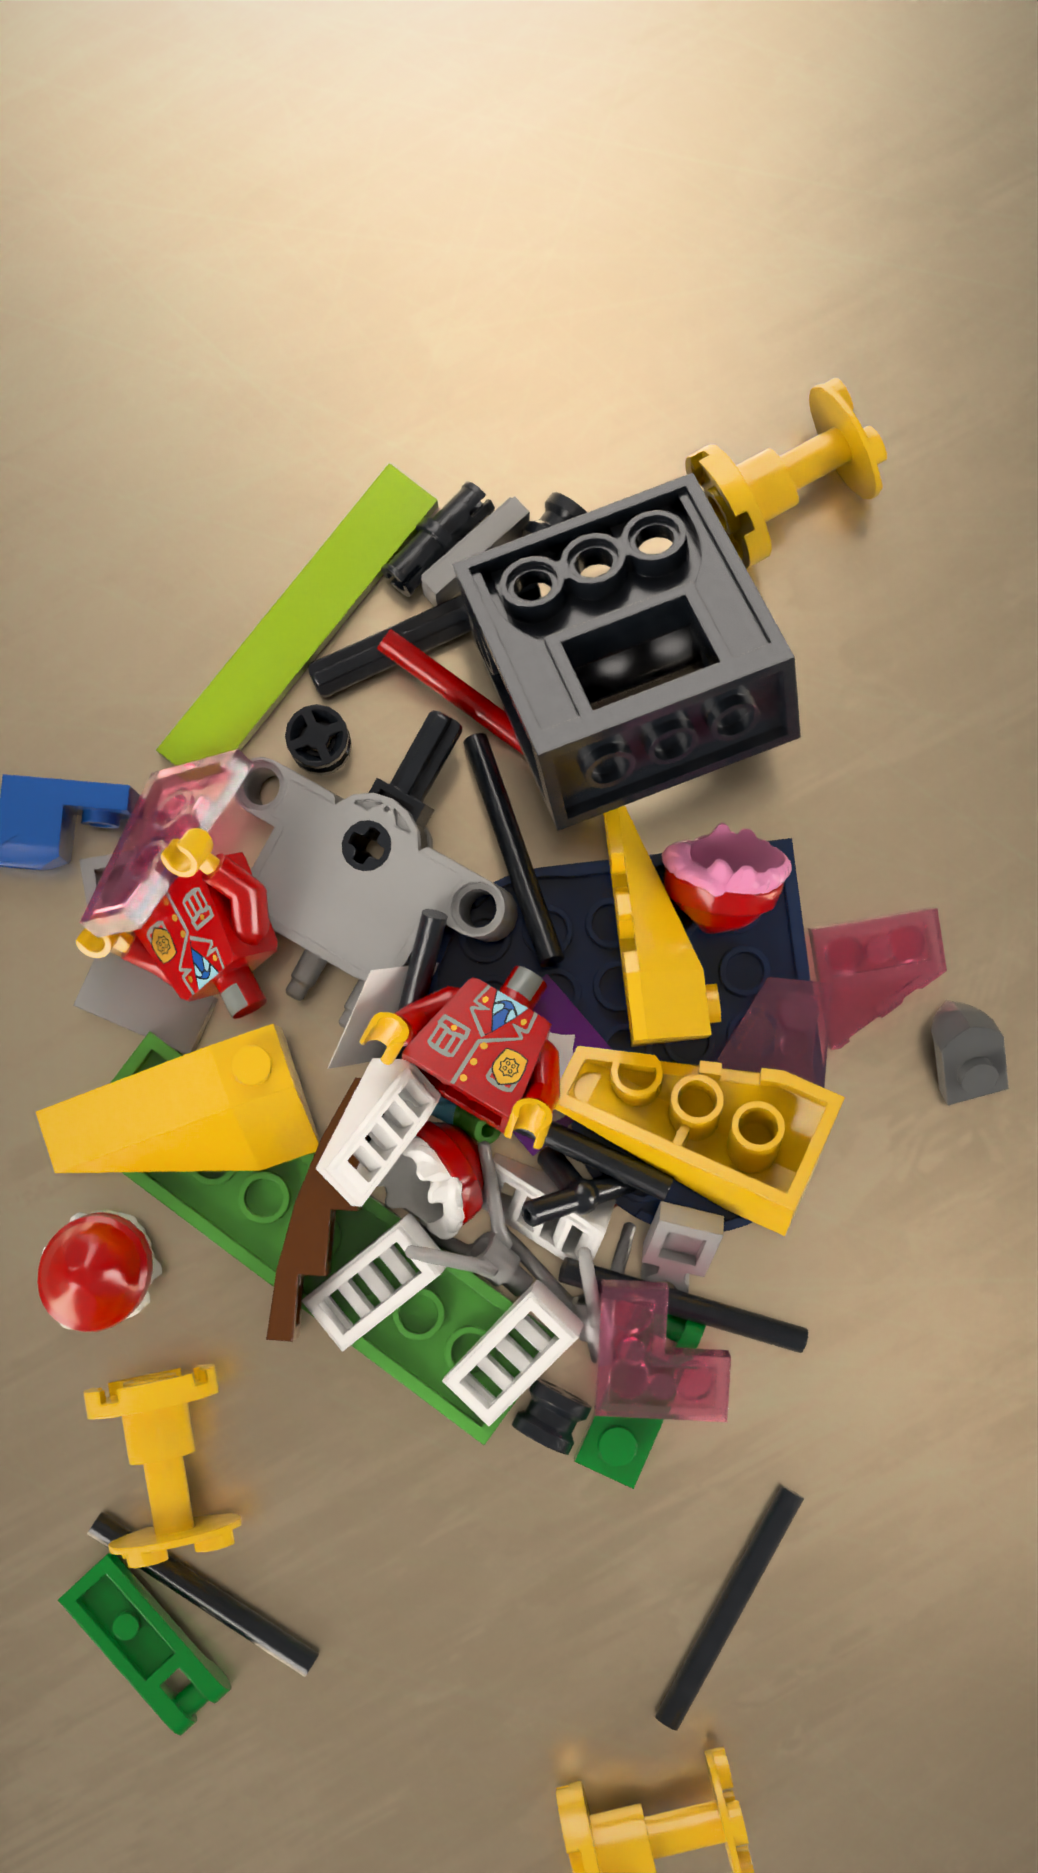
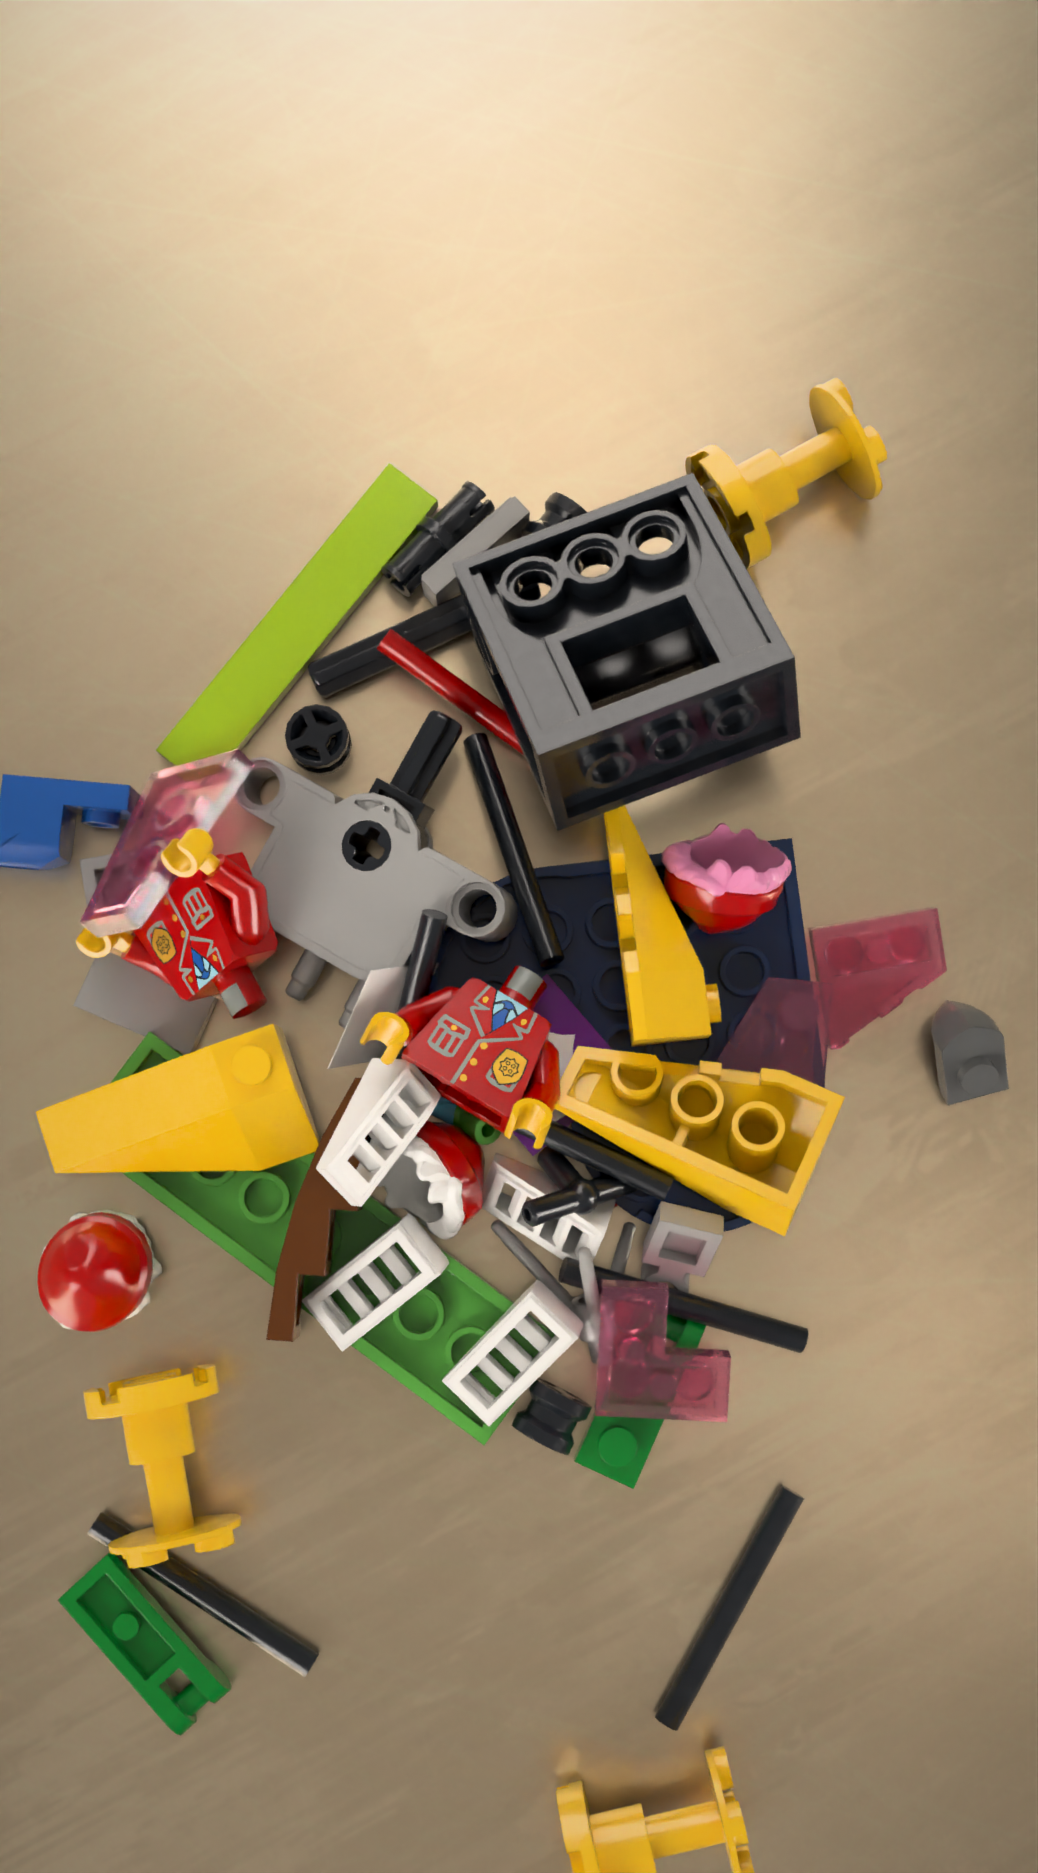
(490, 1252): light grey plant -> none

